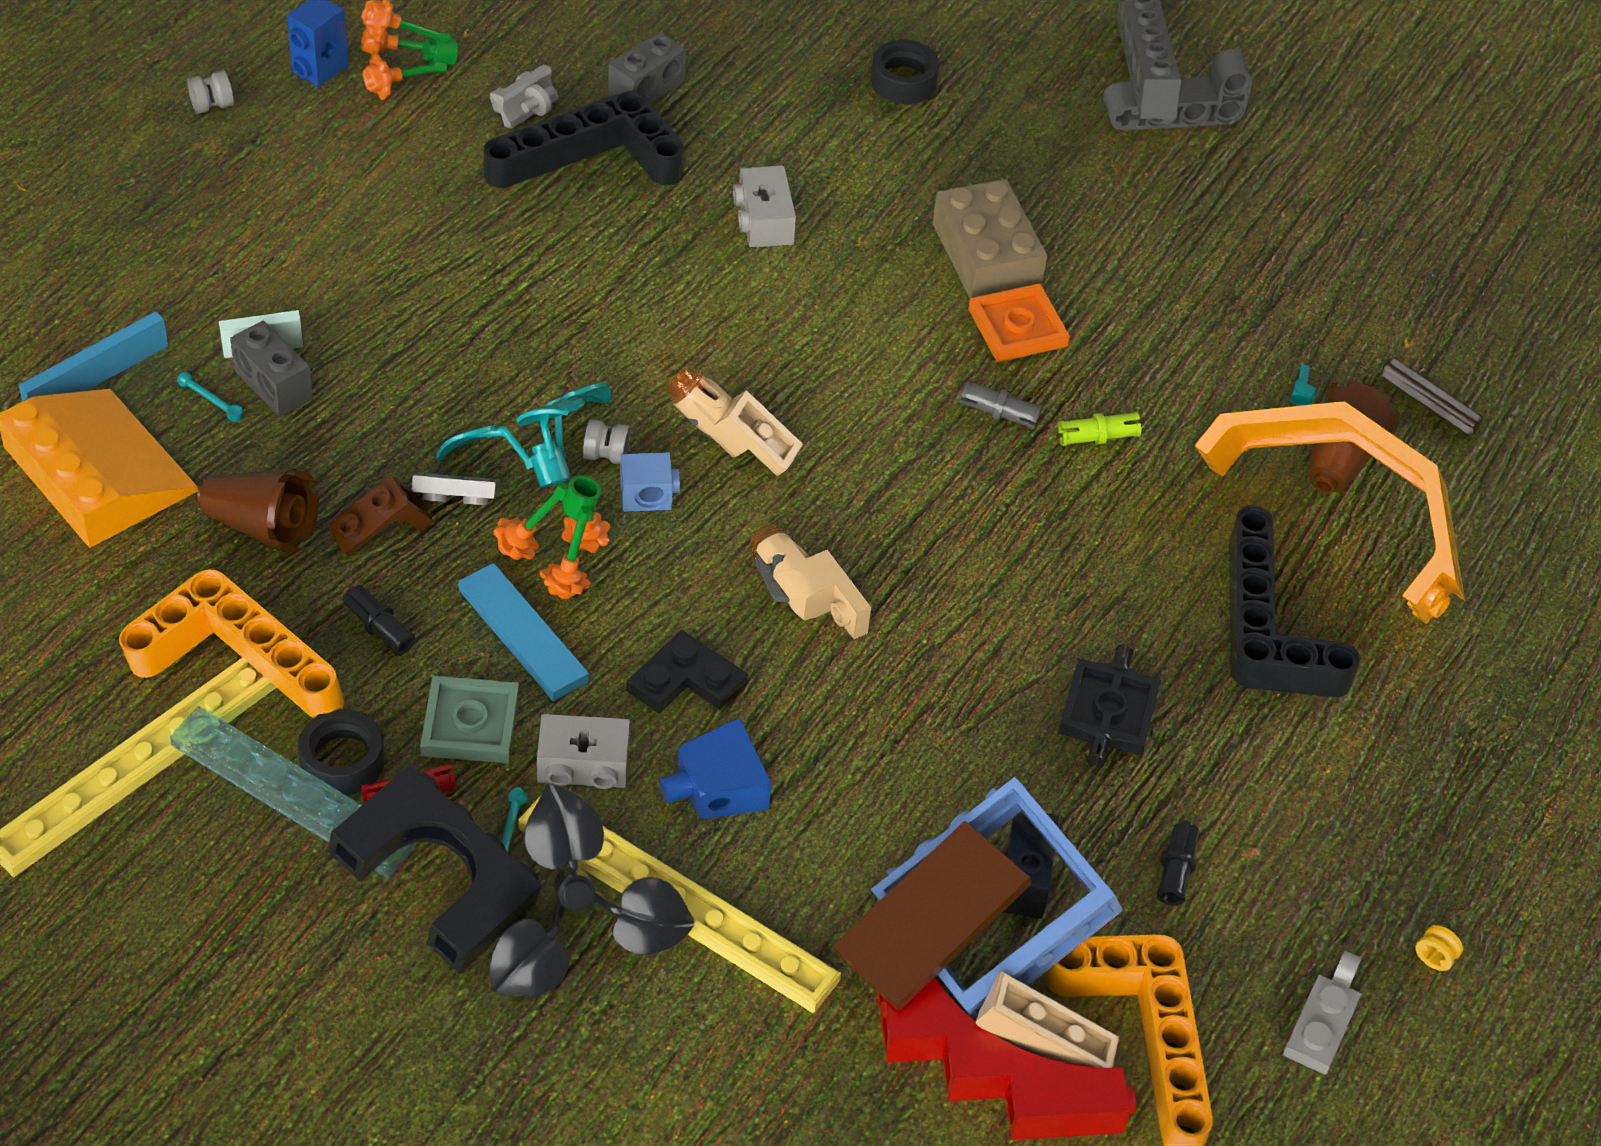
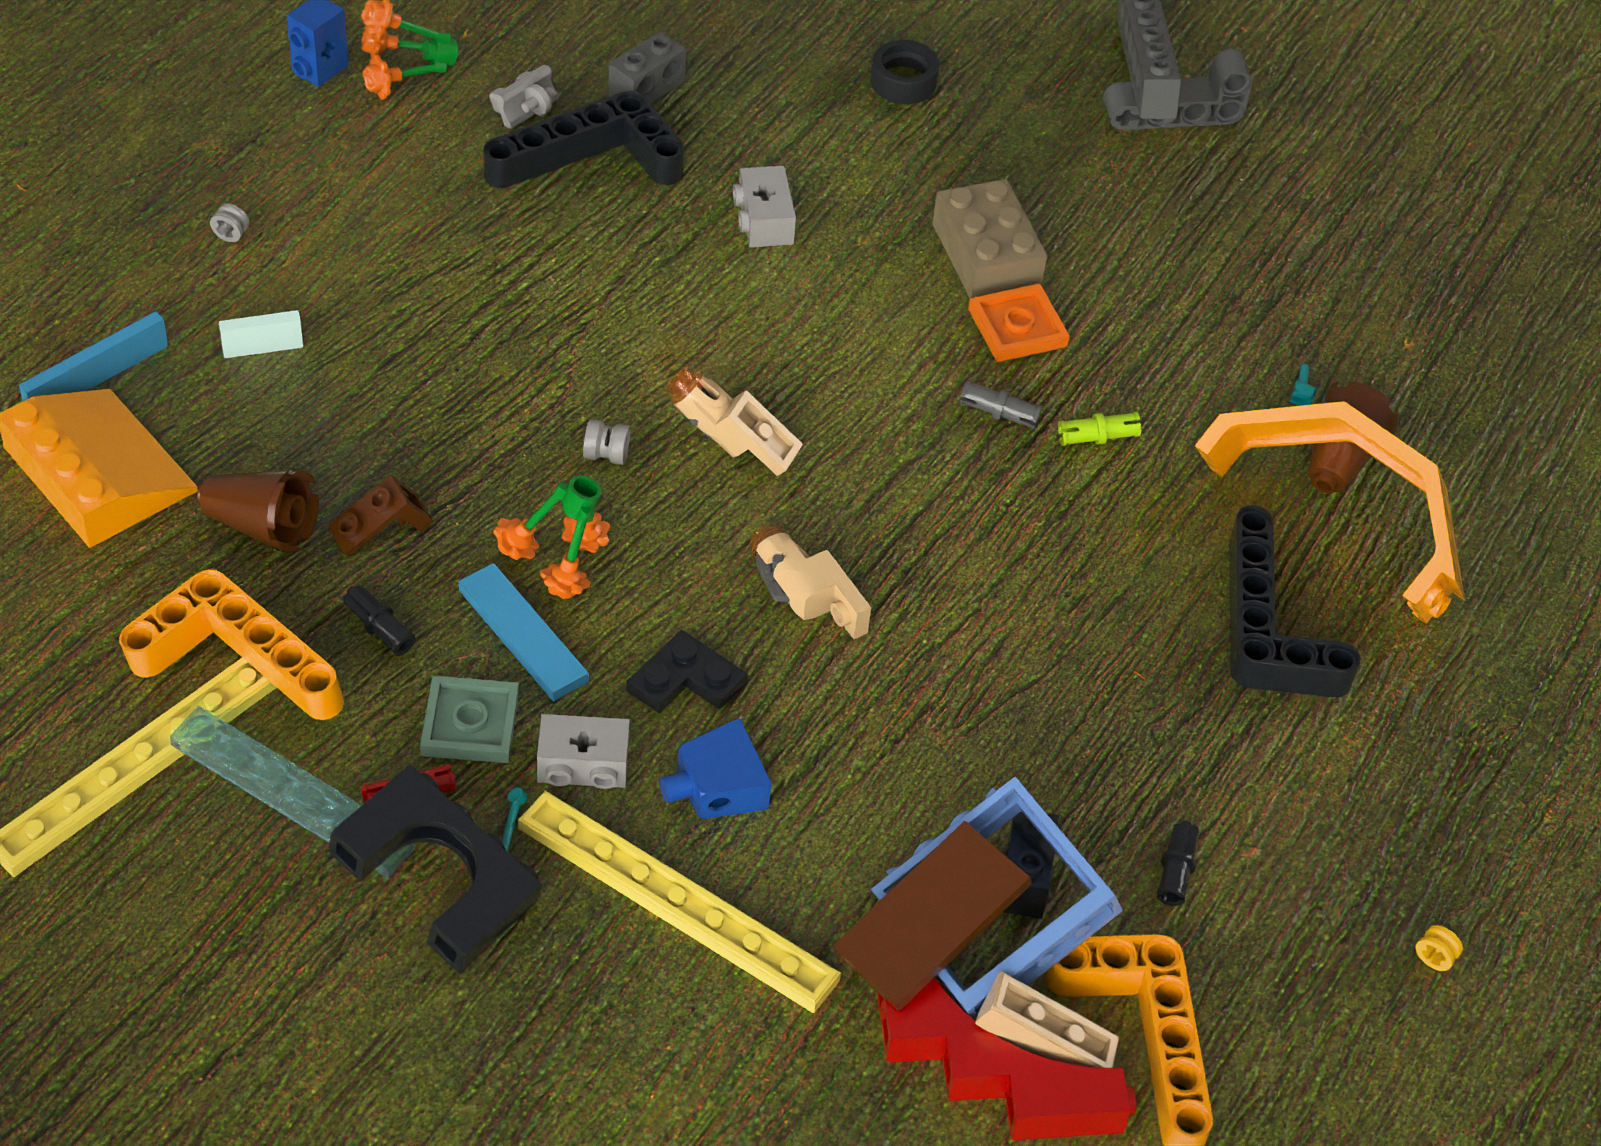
(210, 91): light grey wheel -> none
(229, 222): none -> light grey bush
(234, 412): teal hinge -> none
(271, 368): dark grey brick -> none
(342, 724): black tyre -> none
(473, 489): plate -> none
(548, 457): teal plant -> none
(560, 833): black plant -> none
(647, 481): medium blue brick -> none
(1110, 706): black plate -> none
(1325, 1017): light grey plate -> none
(1432, 396): axle -> none

